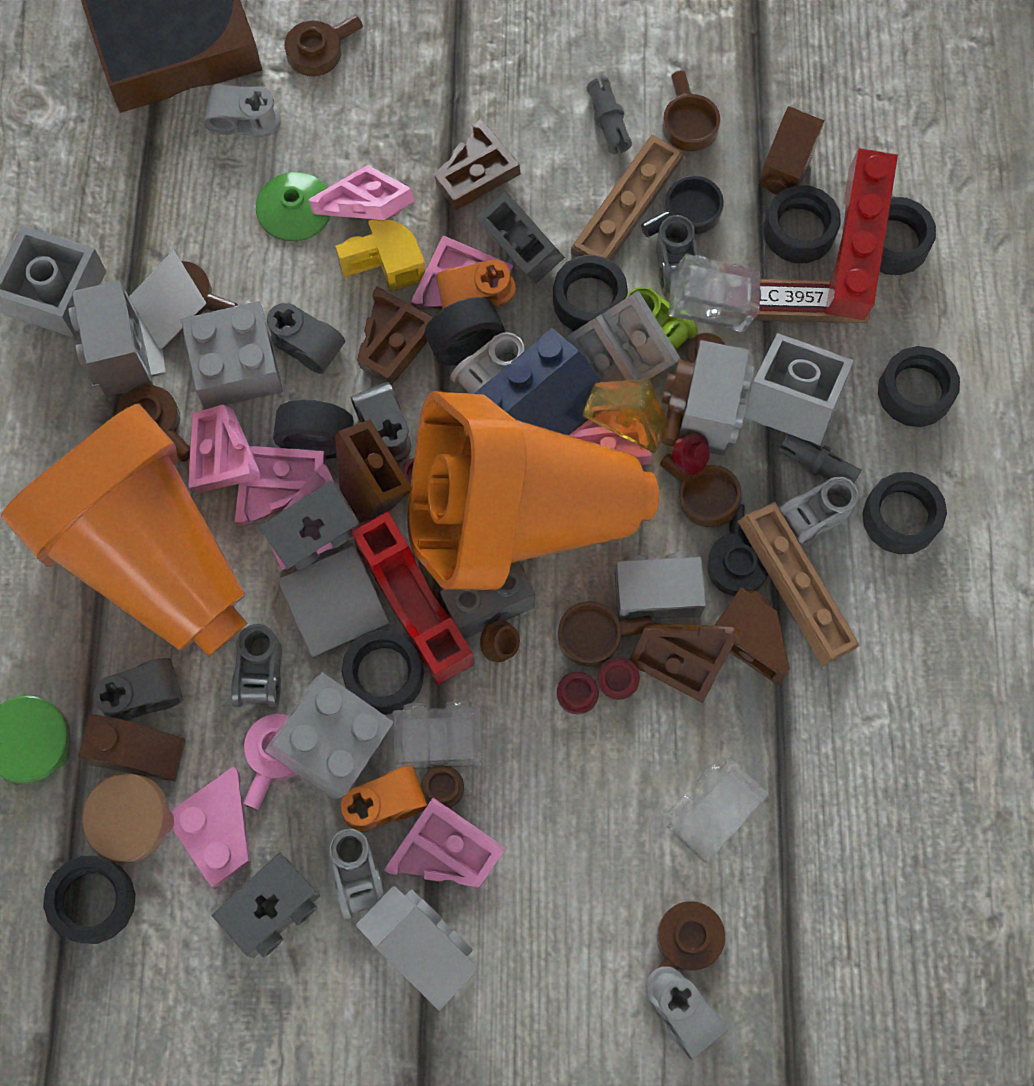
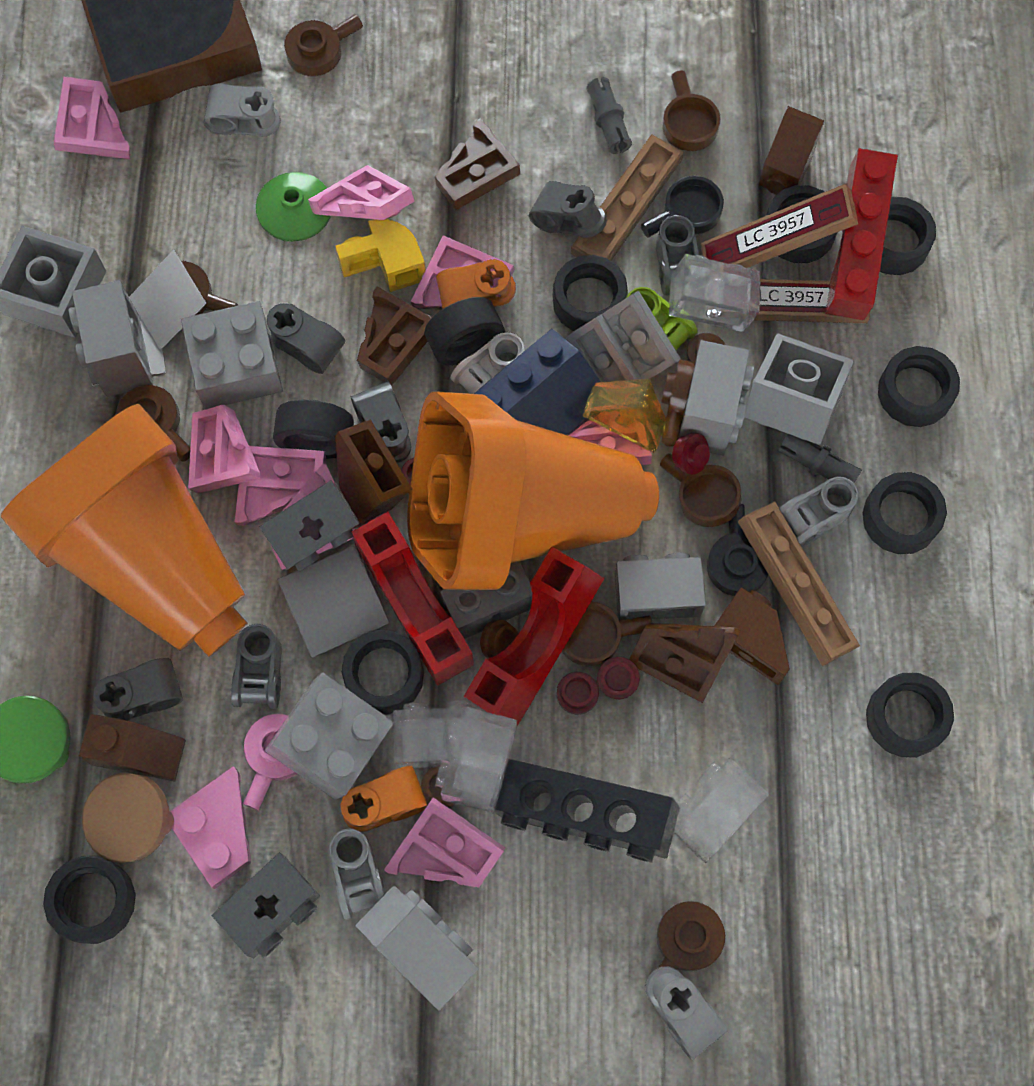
(88, 121): none -> bright pink wing
(477, 760): none -> clear brick
(520, 237): dark grey brick -> none
(559, 600): none -> red arch
(568, 210): none -> dark grey piece
(647, 838): none -> black brick
(784, 229): none -> tile
(927, 688): none -> black tyre

